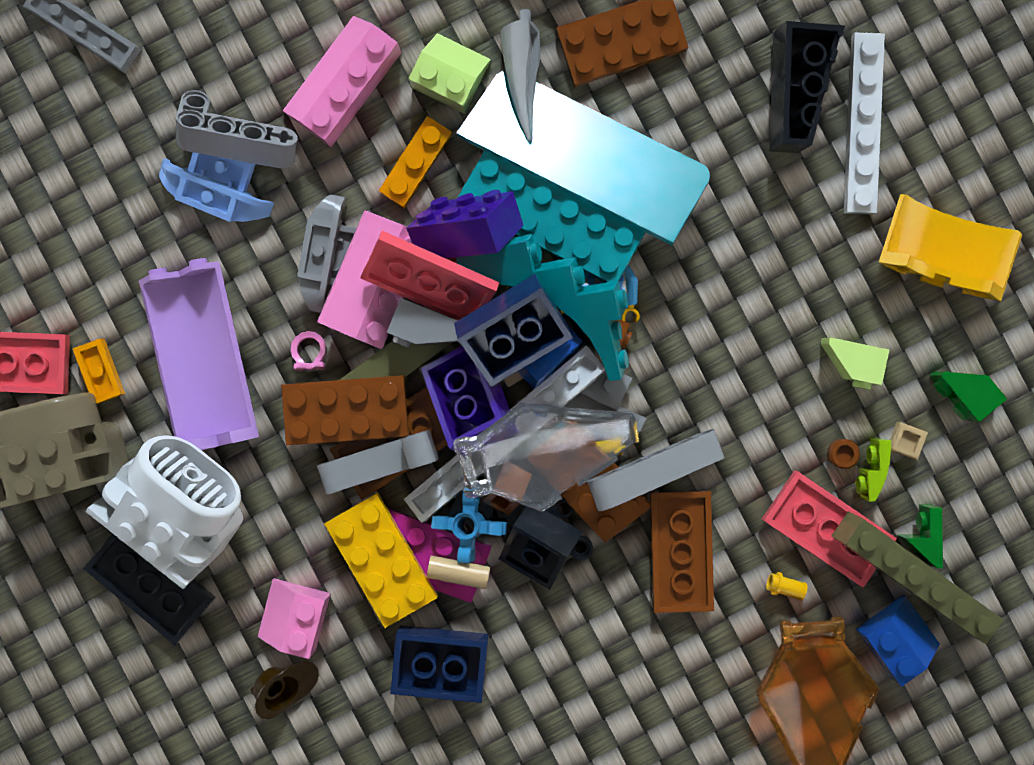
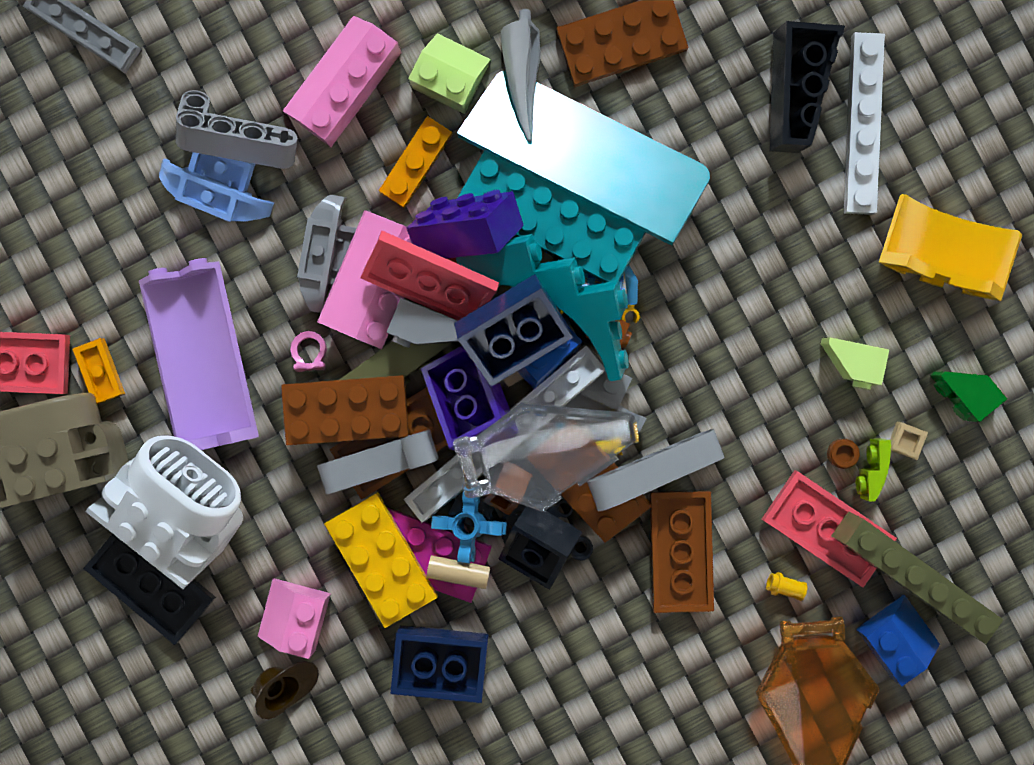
(929, 542): green slope -> none

